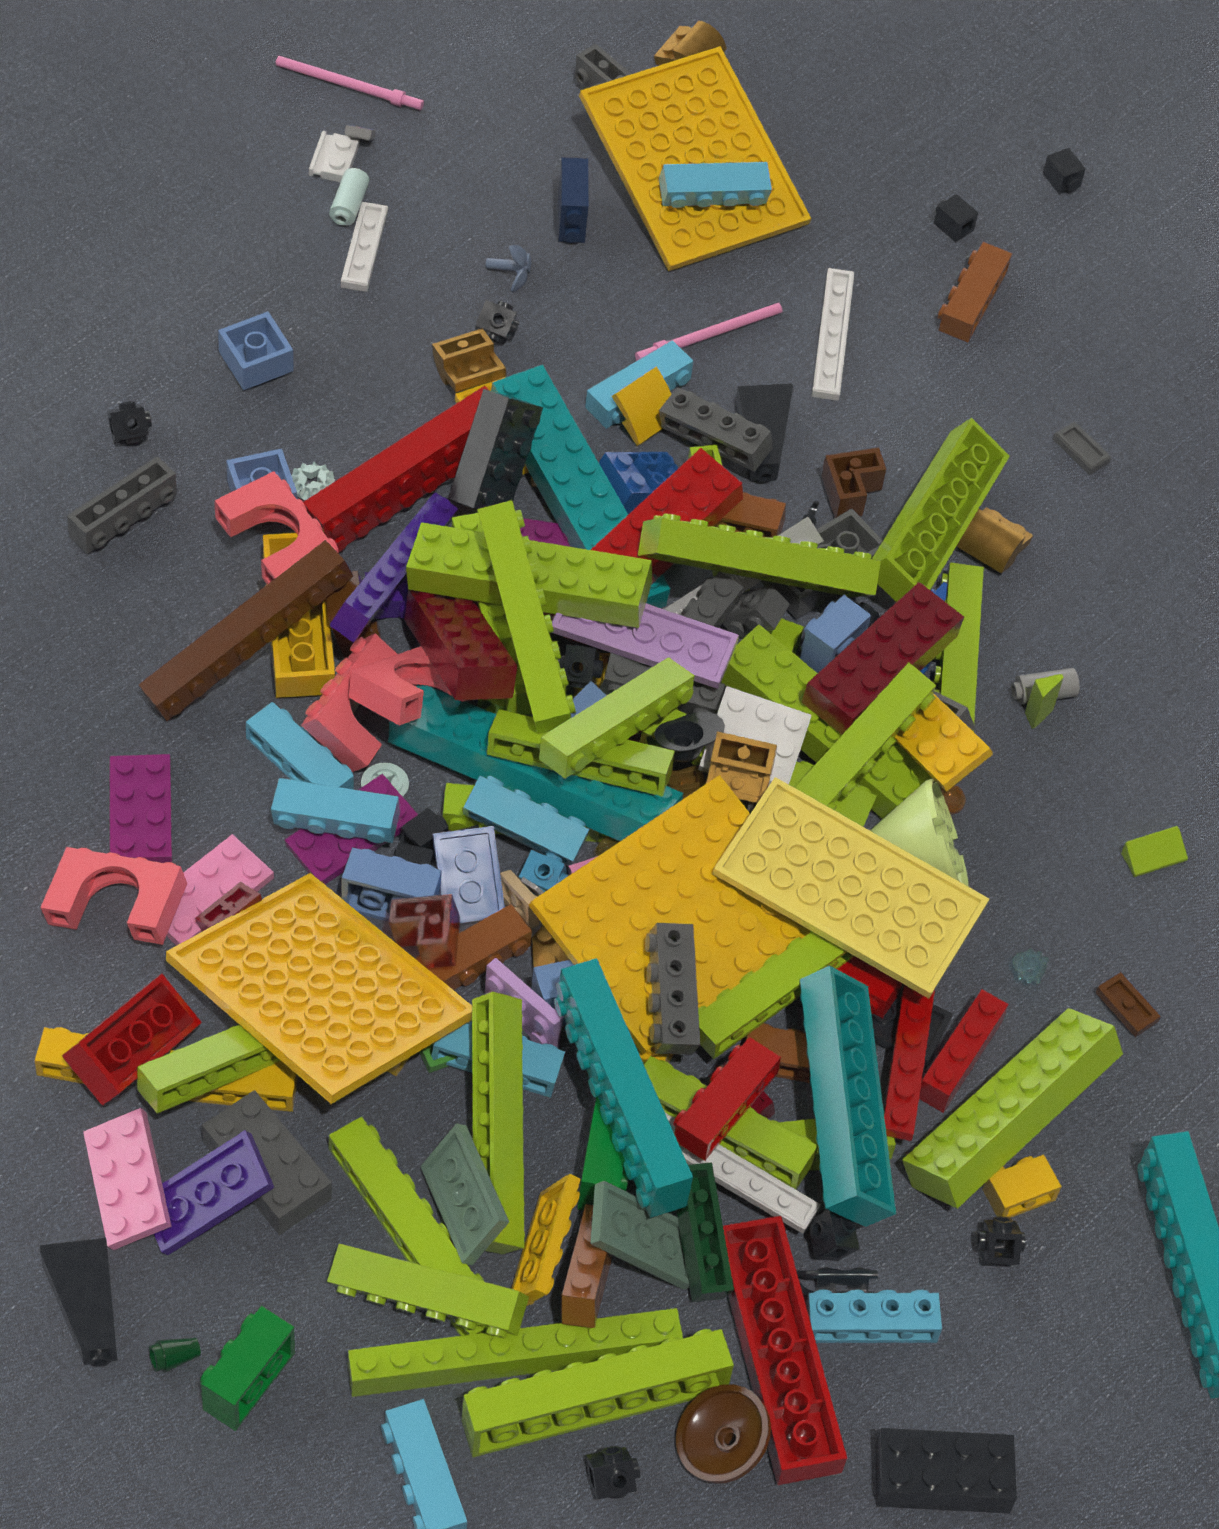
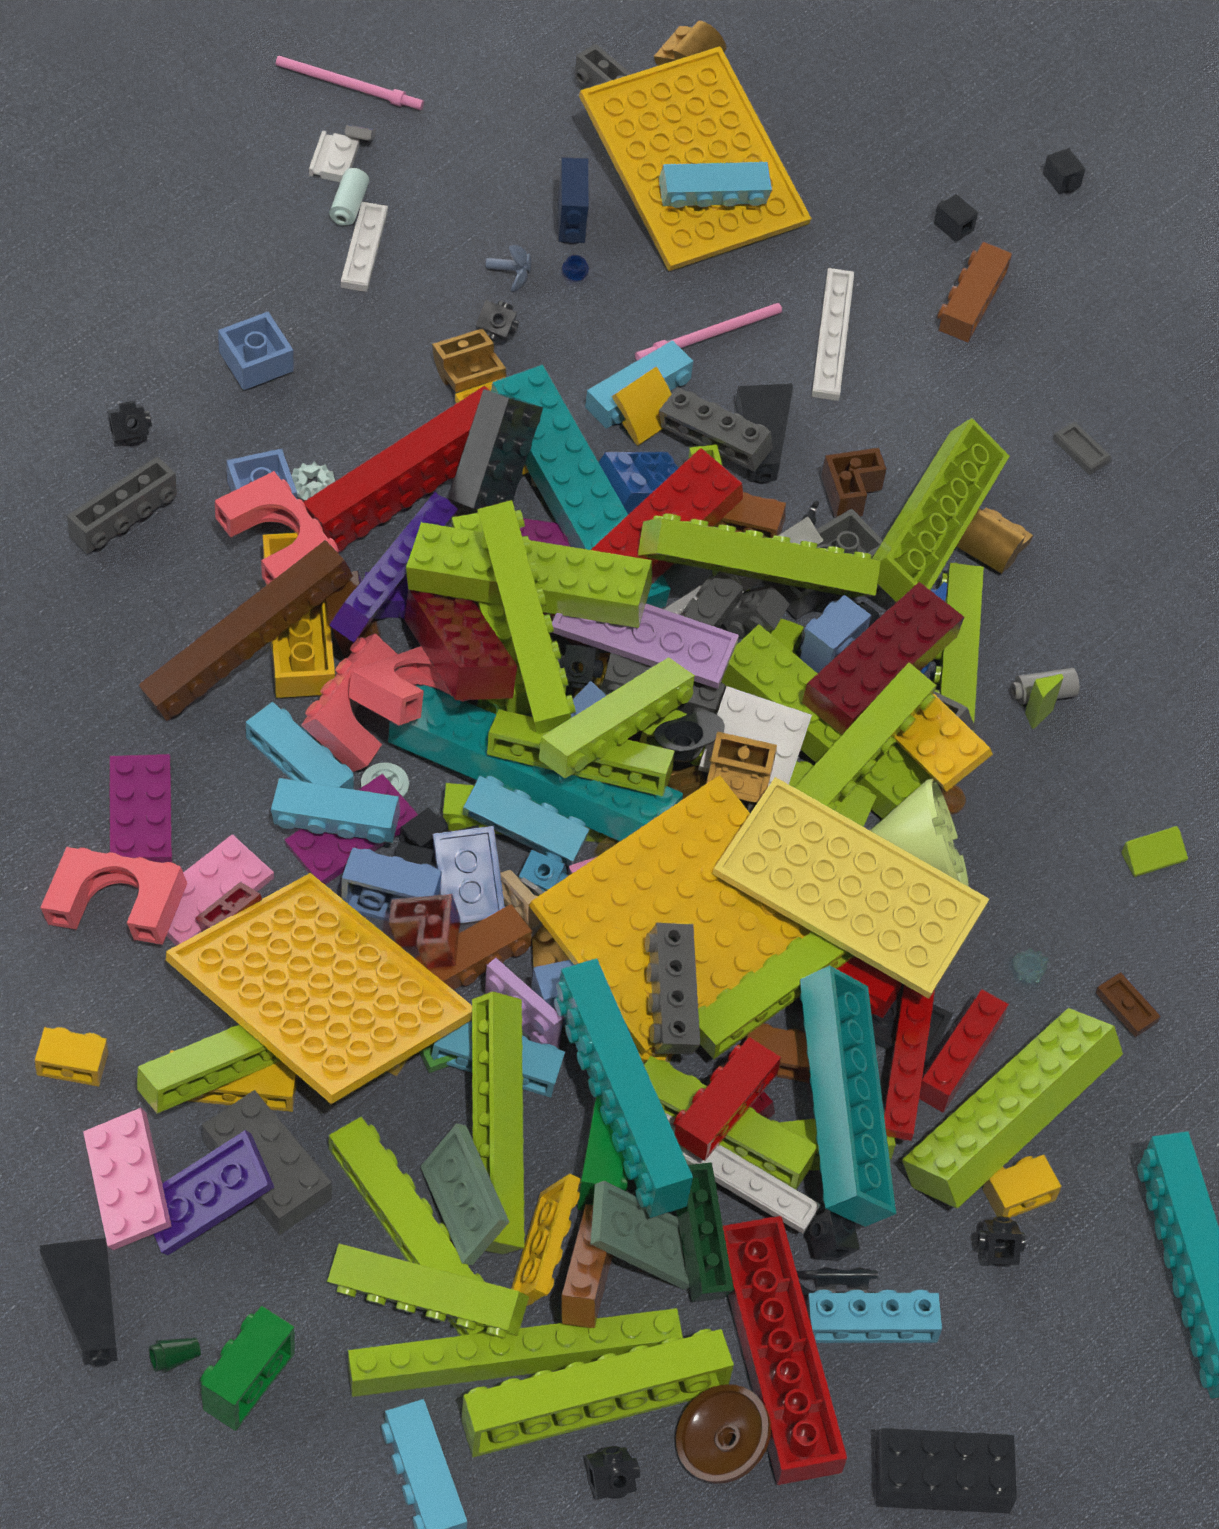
(130, 1037): red brick -> none
(575, 268): none -> clear blue plate

